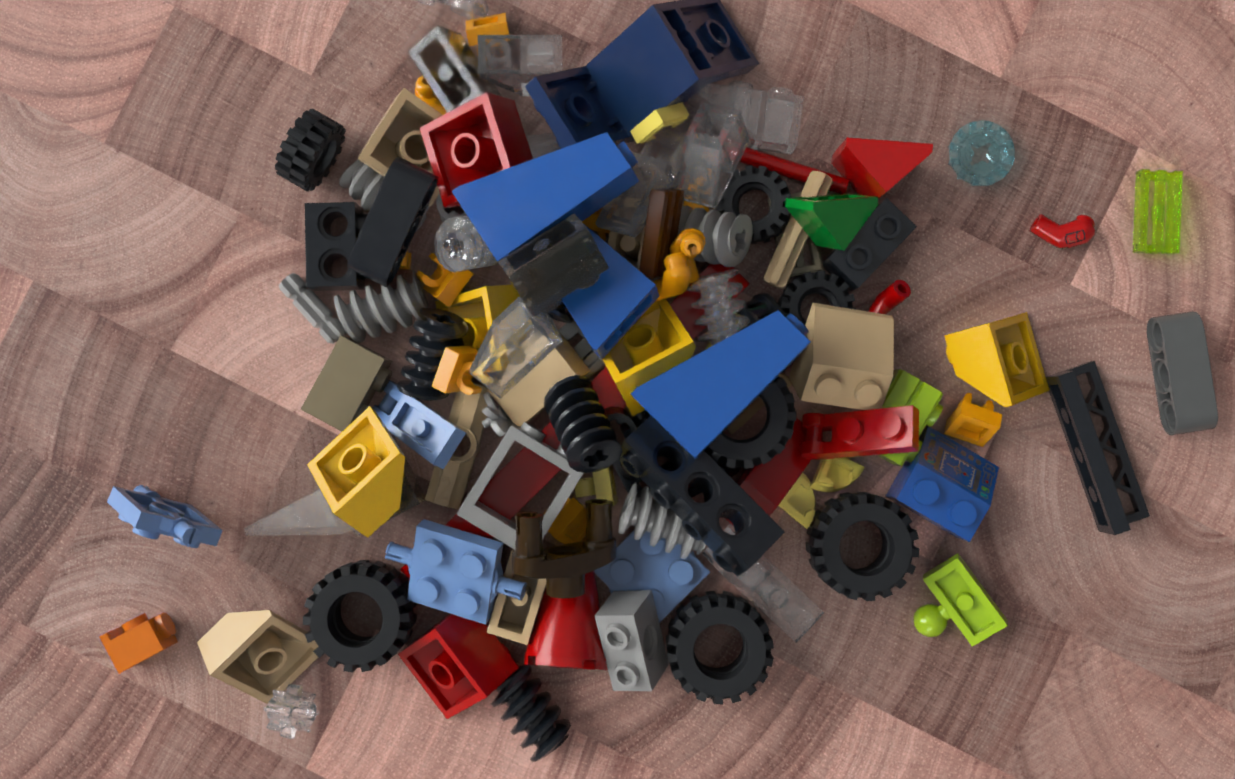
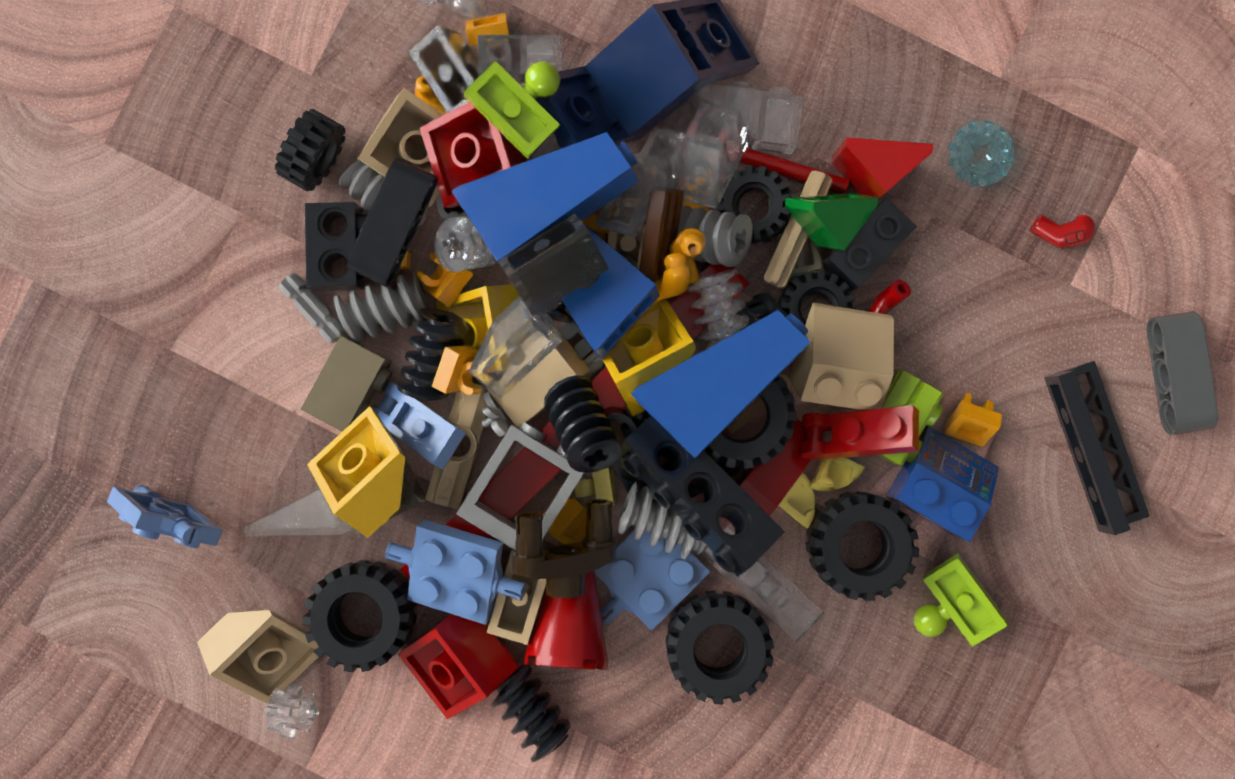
(139, 640): orange brick -> none
(514, 107): none -> lime plate
(632, 640): light grey brick -> none
(657, 120): light yellow tile -> none
(999, 359): yellow slope -> none
(1173, 212): clear neon green tile -> none

